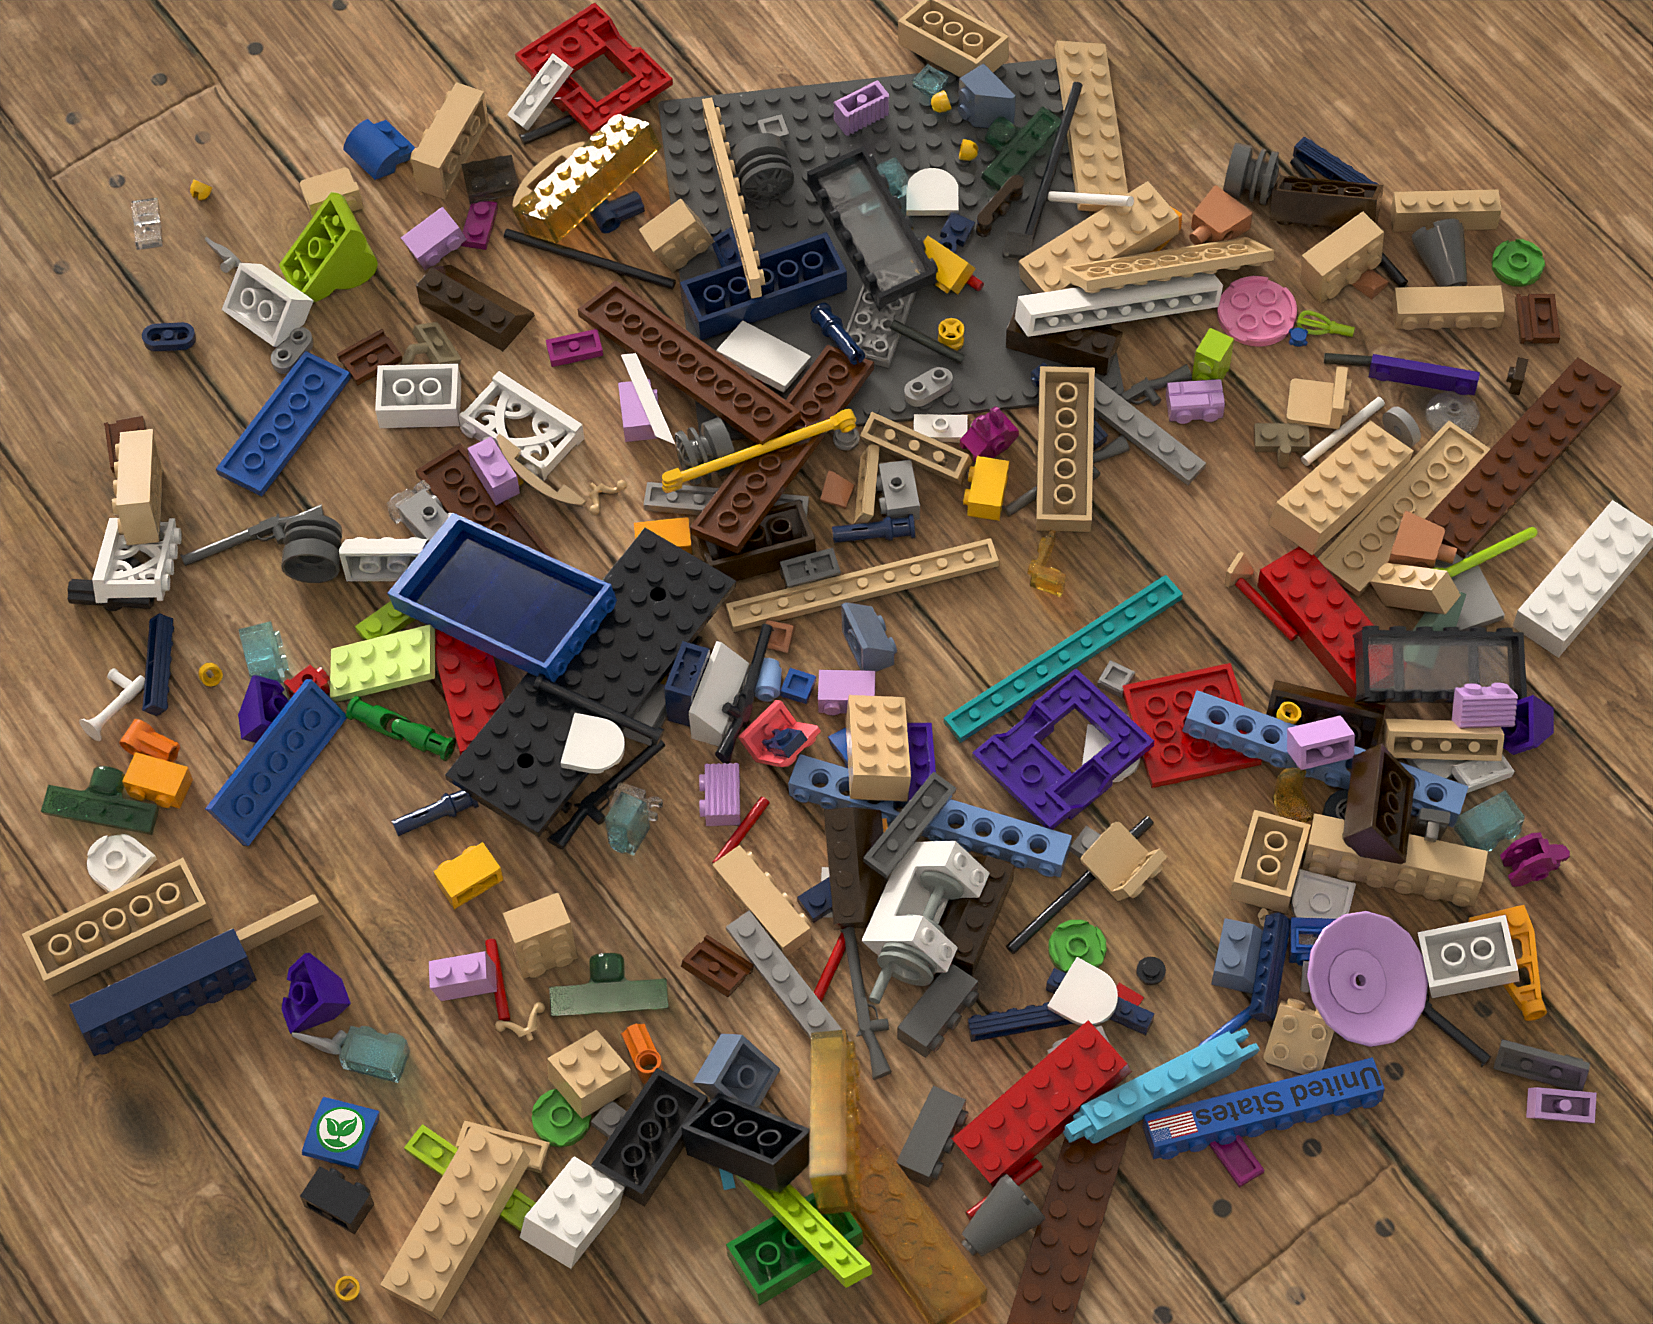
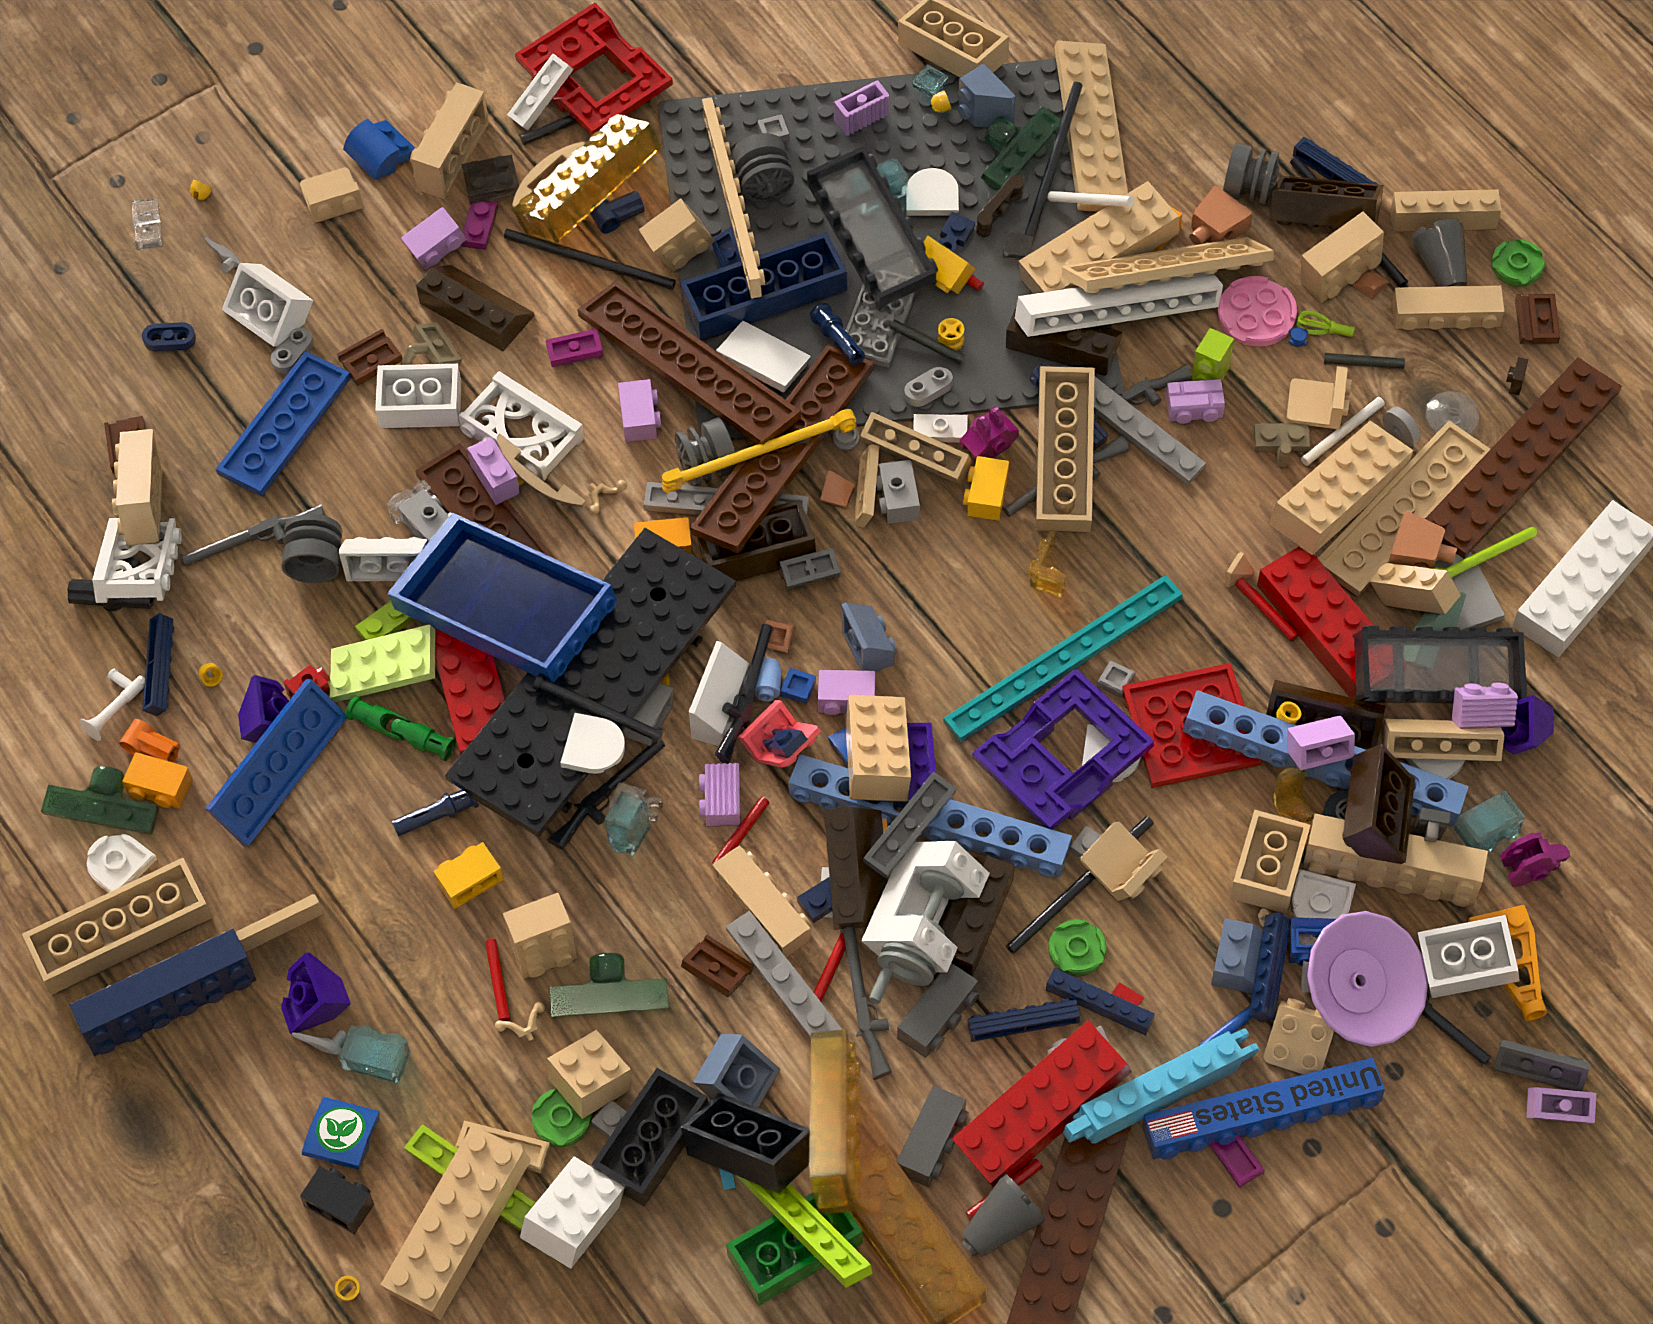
(262, 651): clear light blue brick -> none
(329, 252): lime brick -> none
(462, 976): lavender brick -> none
(641, 1050): orange piece -> none
(647, 397): white sticker -> none
(684, 681): dark blue window -> none
(862, 584): tan plate -> none
(887, 528): dark blue pin -> none
(968, 150): yellow hinge -> none
(1085, 995): white tile -> none
(1150, 970): black plate -> none
(1423, 374): dark purple plate -> none
(1482, 773): white plate -> none

